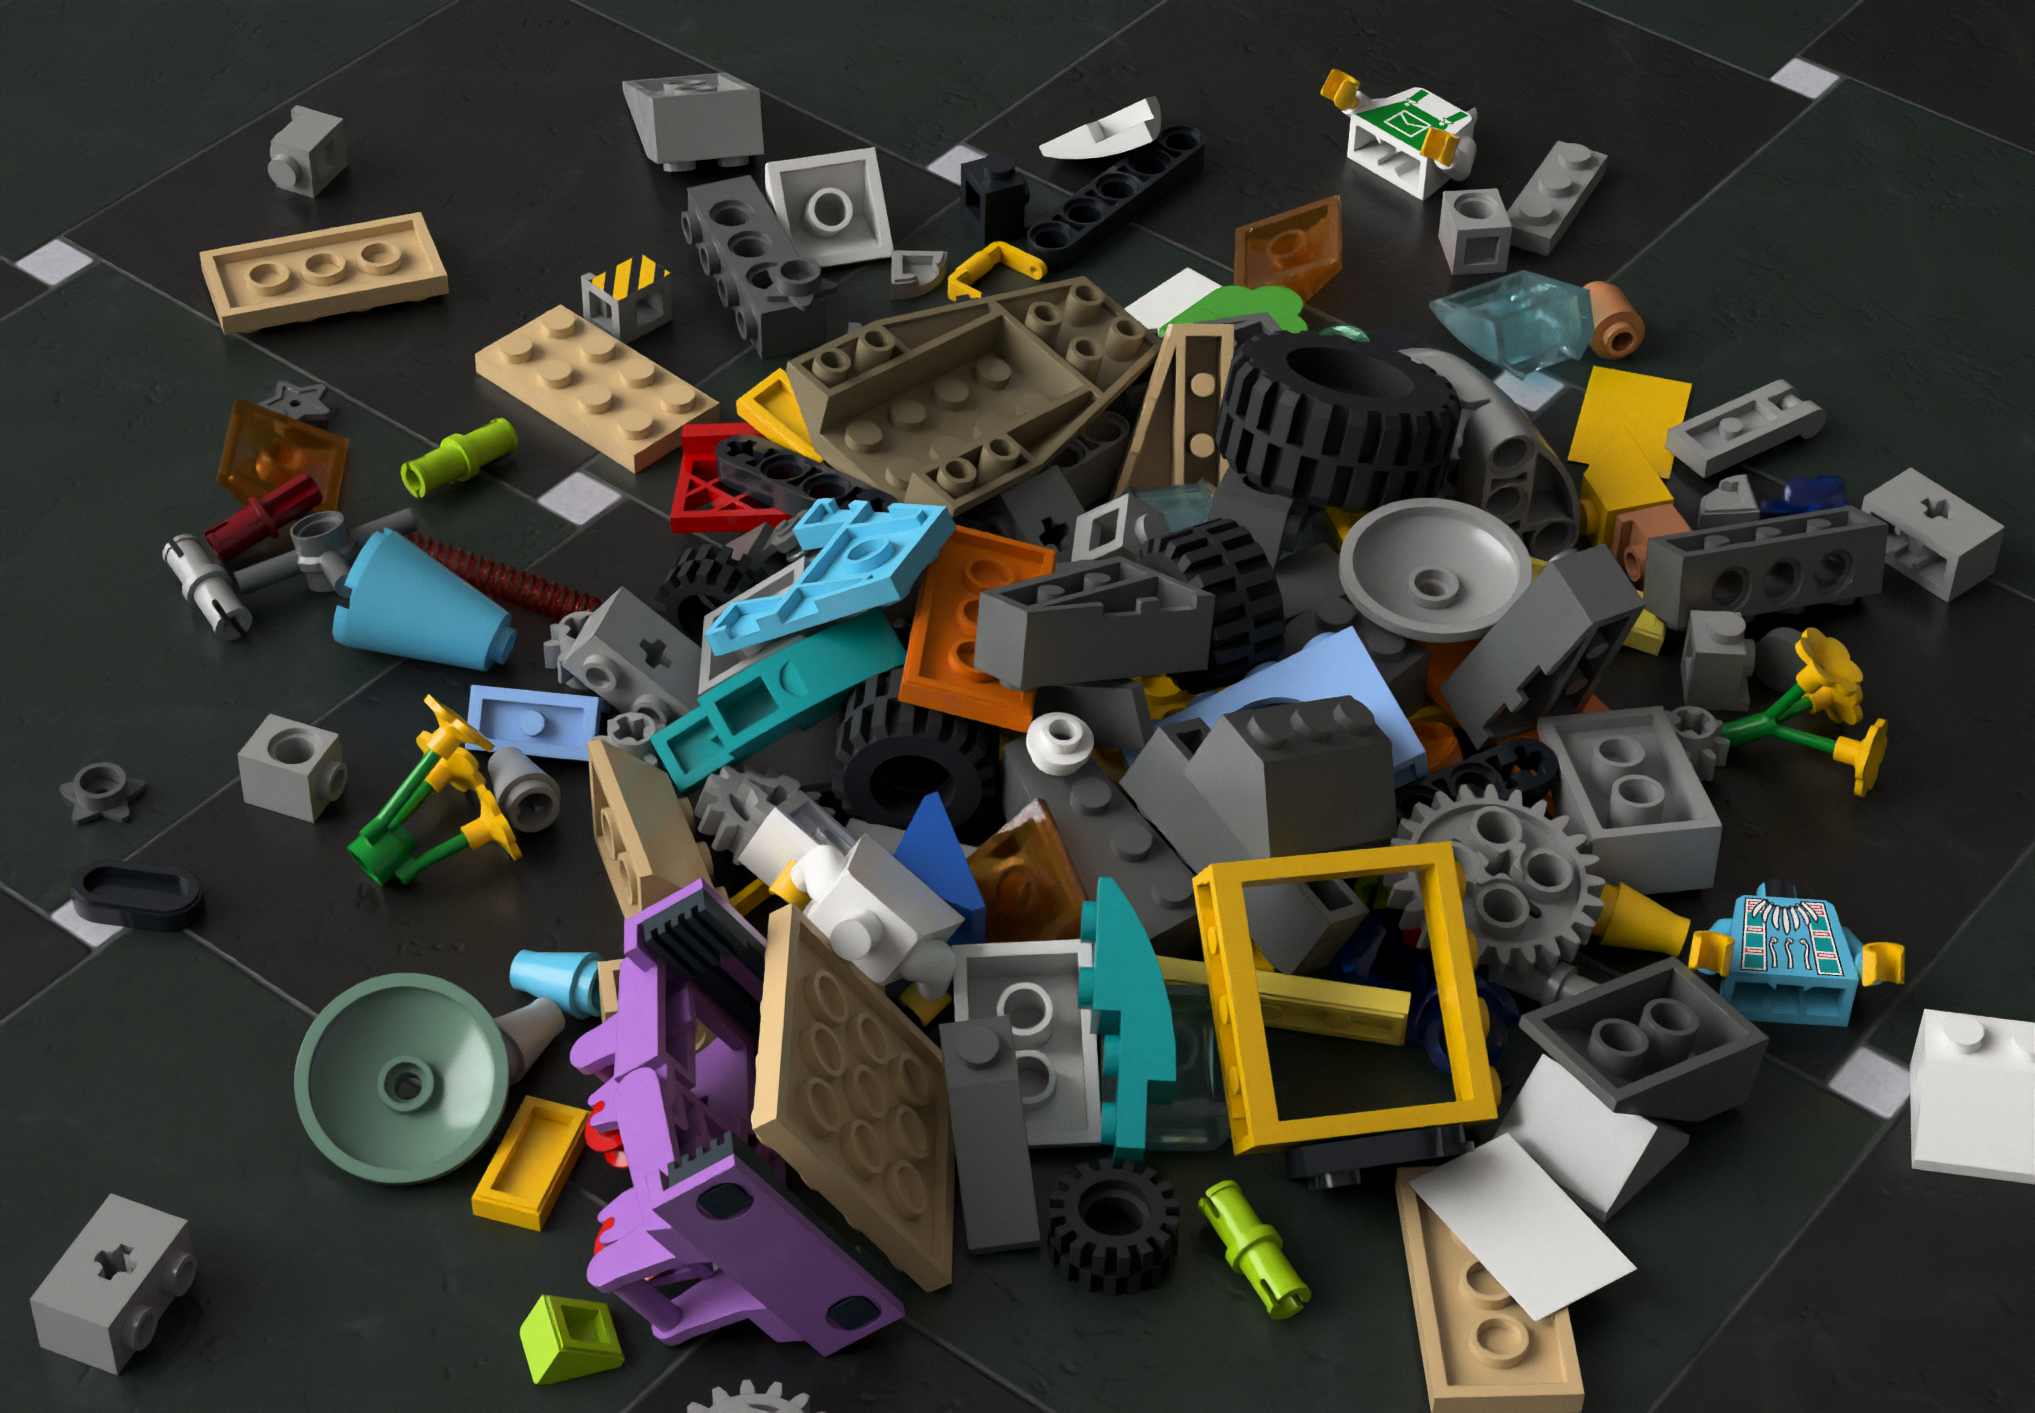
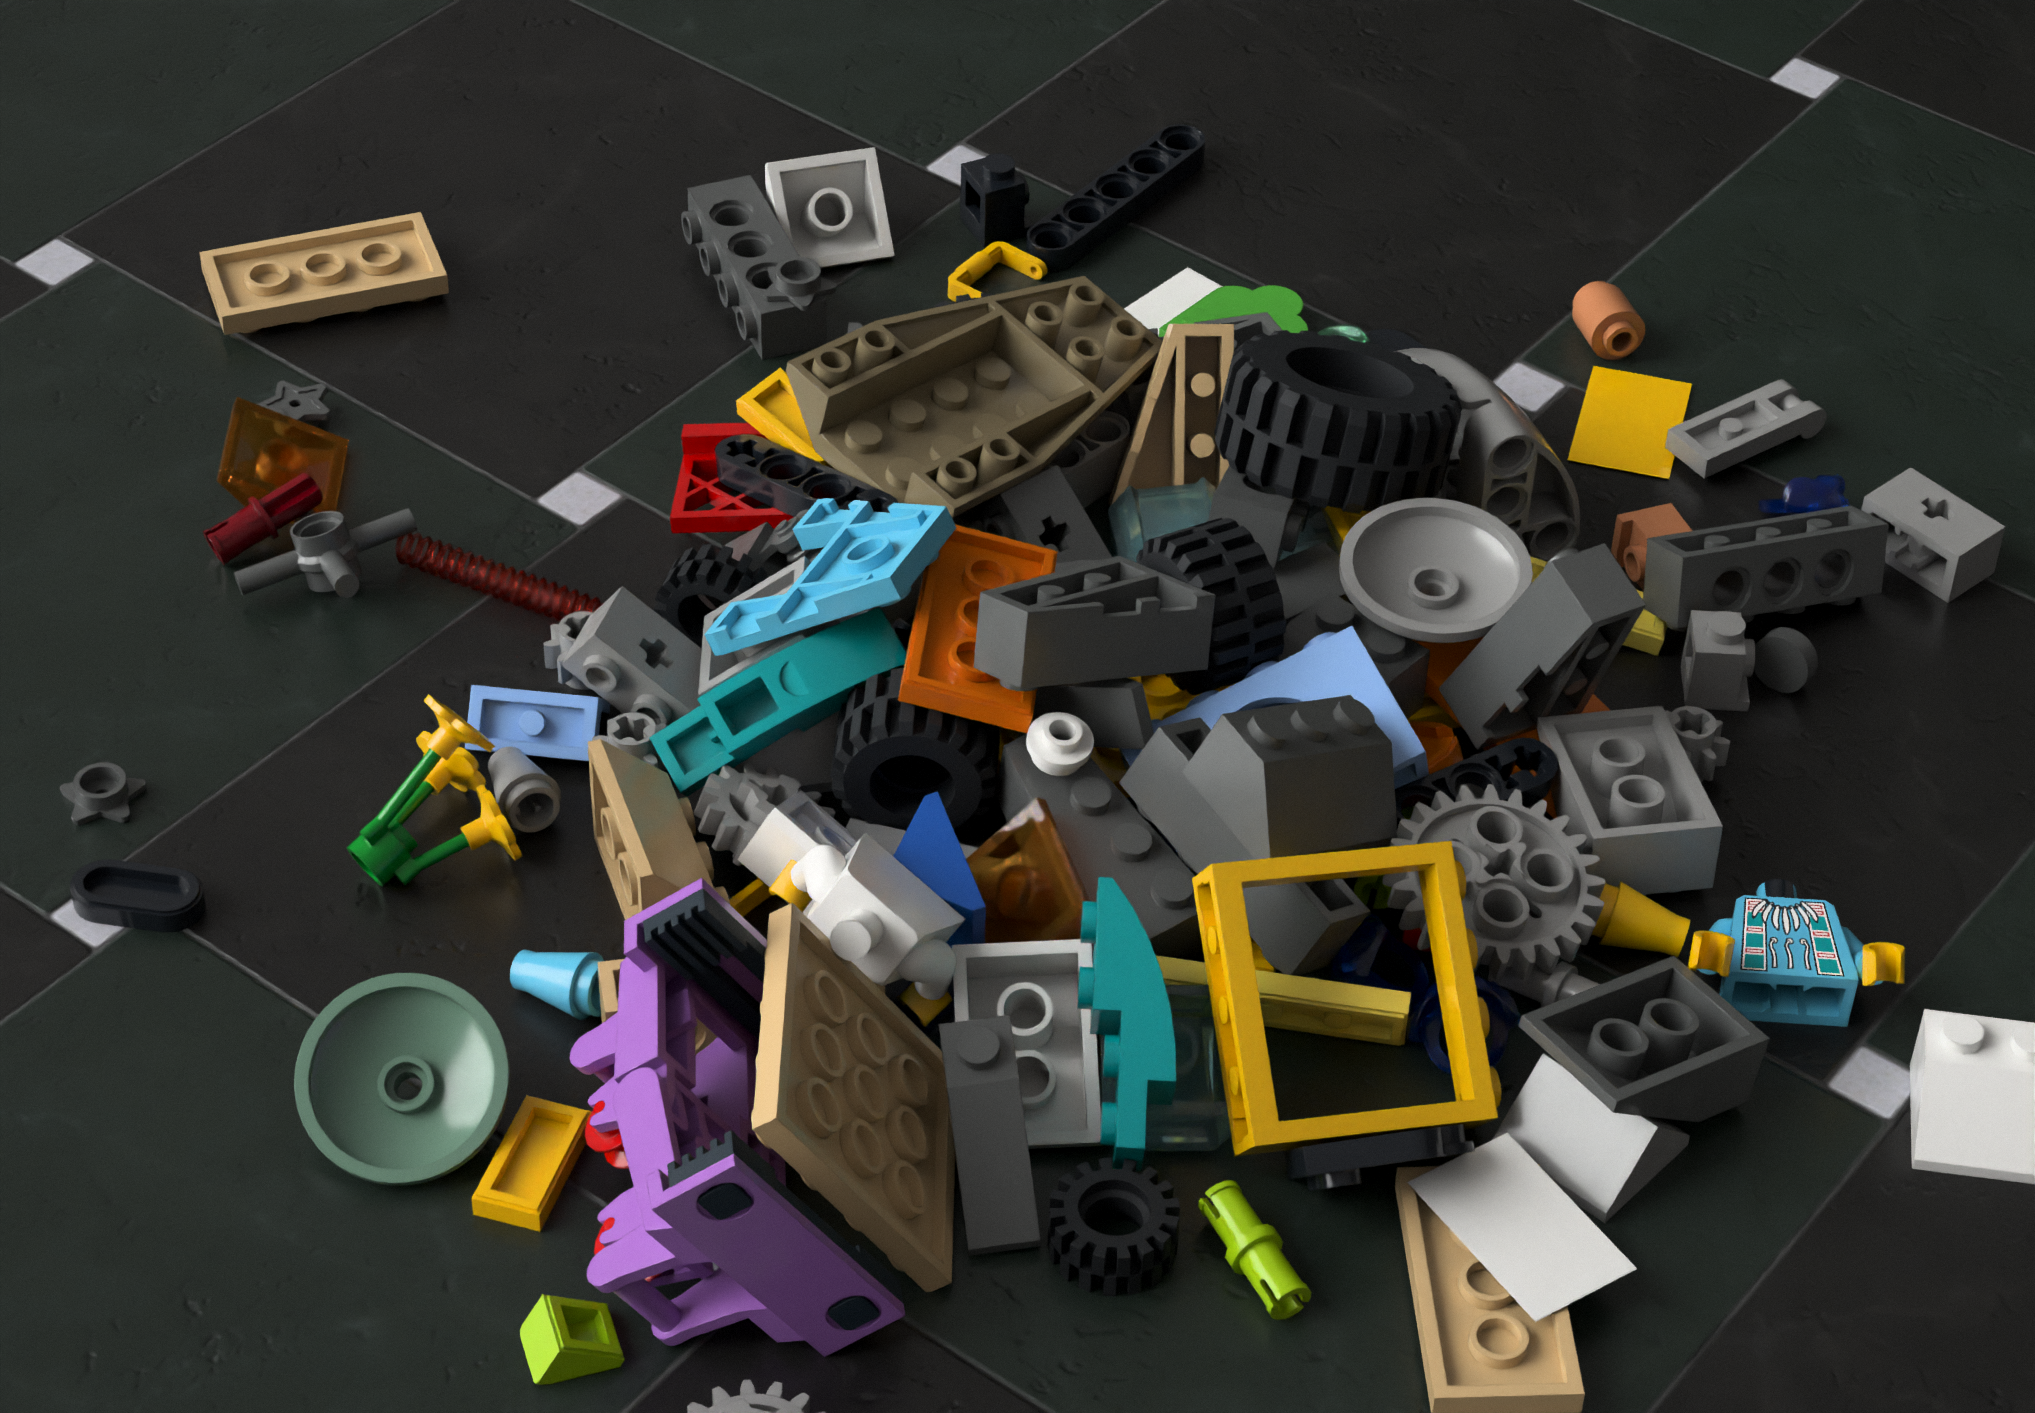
(114, 1284): light grey brick -> none
(207, 587): light grey pin -> none
(292, 768): light grey brick -> none
(299, 155): light grey brick -> none
(419, 609): medium azure cone -> none
(459, 457): lime pin -> none
(529, 1033): light grey cone -> none
(596, 387): tan plate -> none
(628, 298): light grey brick -> none
(696, 119): light grey slope -> none
(916, 272): light grey tile -> none
(1111, 135): white brick -> none
(1121, 528): light grey brick -> none
(1292, 249): clear orange slope -> none
(1408, 136): white torso -> none
(1475, 231): light grey brick -> none
(1520, 321): clear light blue slope -> none
(1555, 196): light grey plate -> none
(1616, 484): yellow slope -> none
(1728, 504): light grey tile -> none
(1829, 684): yellow plant -> none

